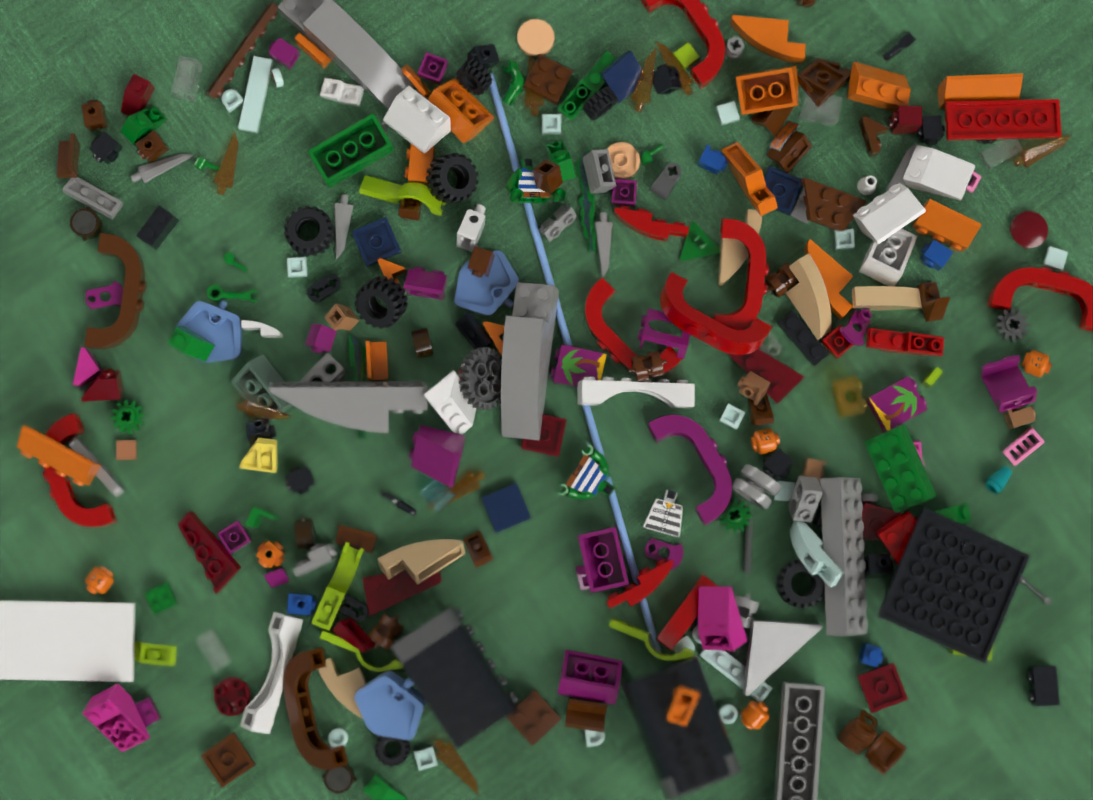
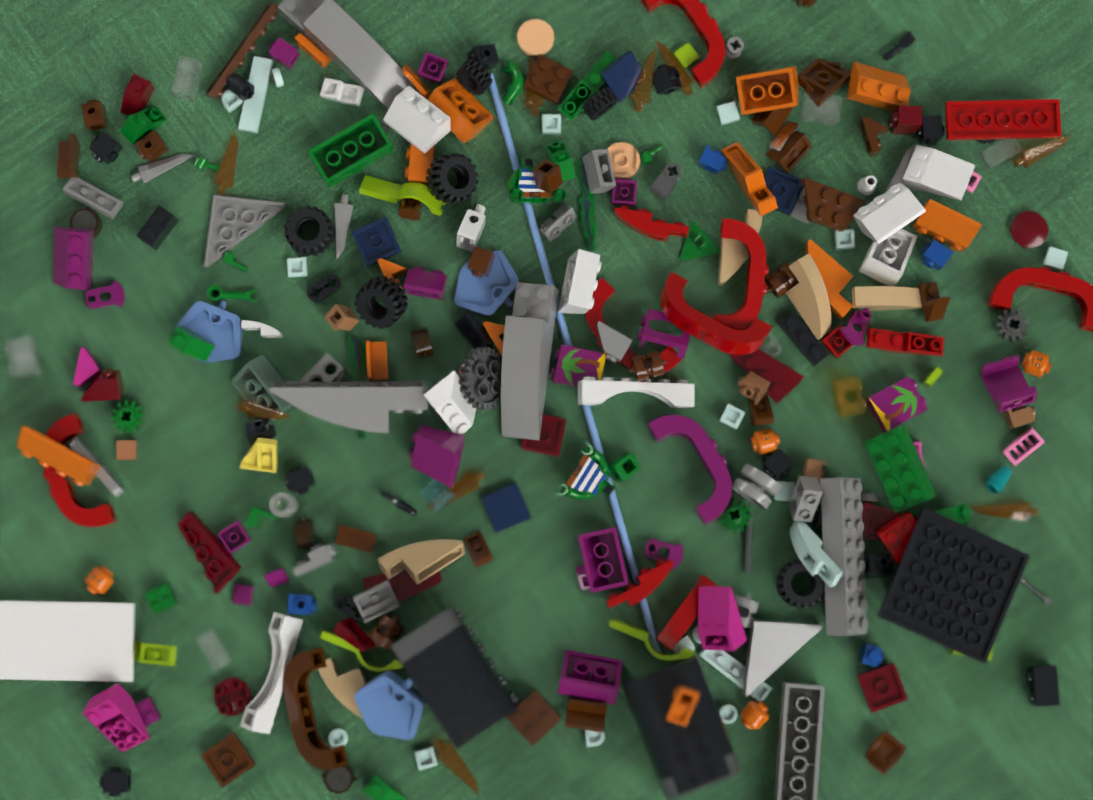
(22, 357): none -> clear brick
(73, 257): none -> magenta slope
(116, 781): none -> black brick
(131, 298): reddish brown arch -> none
(233, 221): none -> light grey tile
(240, 87): none -> black brick
(243, 594): none -> magenta slope
(278, 500): none -> clear piece
(278, 554): orange brick -> none
(320, 338): magenta brick -> none
(337, 587): lime piece -> none
(376, 601): none -> light grey plate
(387, 759): black tyre -> none
(579, 282): none -> white slope
(603, 235): light grey bar -> none
(612, 342): none -> light grey slope
(630, 467): none -> green brick
(665, 515): torso -> none
(769, 37): orange slope -> none
(858, 734): reddish brown piece -> none
(980, 88): orange slope -> none
(1015, 511): none -> clear orange bar

